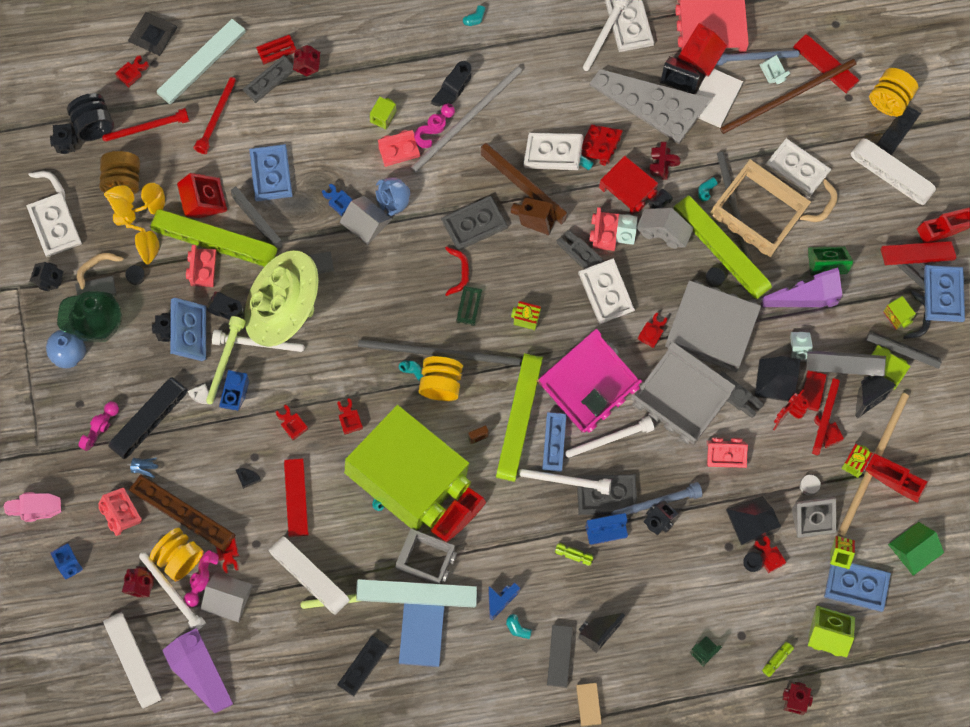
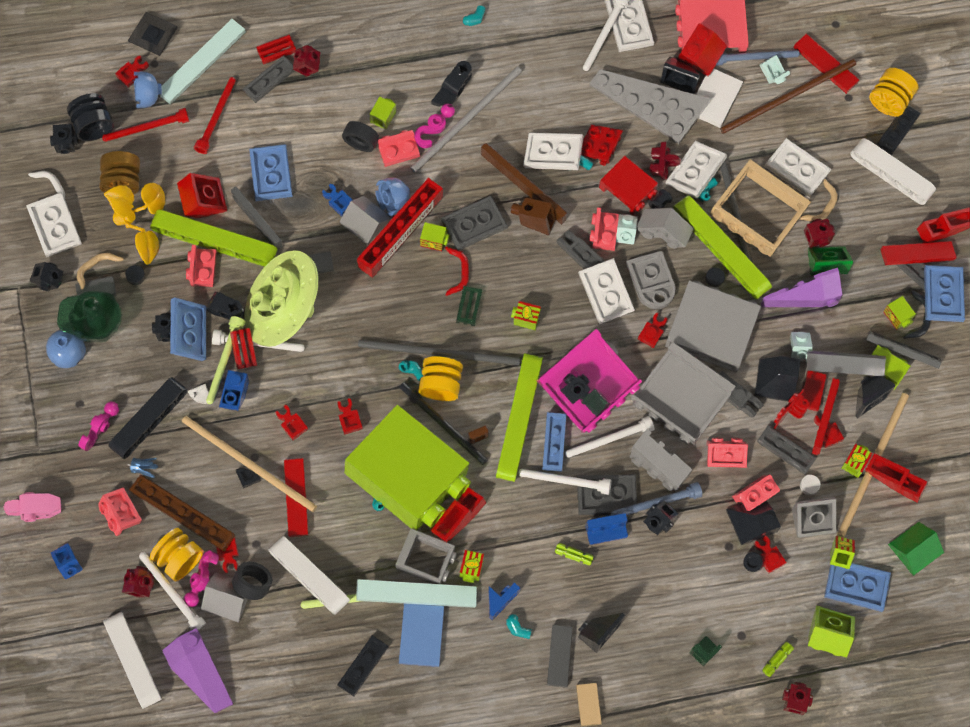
(146, 89): none -> medium blue cylinder
(247, 590): none -> black tyre
(248, 337): none -> red tile
(250, 464): none -> tan piece
(360, 136): none -> black tyre
(400, 227): none -> red brick
(417, 399): none -> black bar
(433, 236): none -> lime brick
(471, 566): none -> brick
(575, 386): none -> black brick
(652, 278): none -> light grey tile
(659, 462): none -> light grey wedge
(696, 169): none -> white tile
(757, 492): none -> coral bracket
(786, 449): none -> dark grey tile
(819, 232): none -> dark red brick

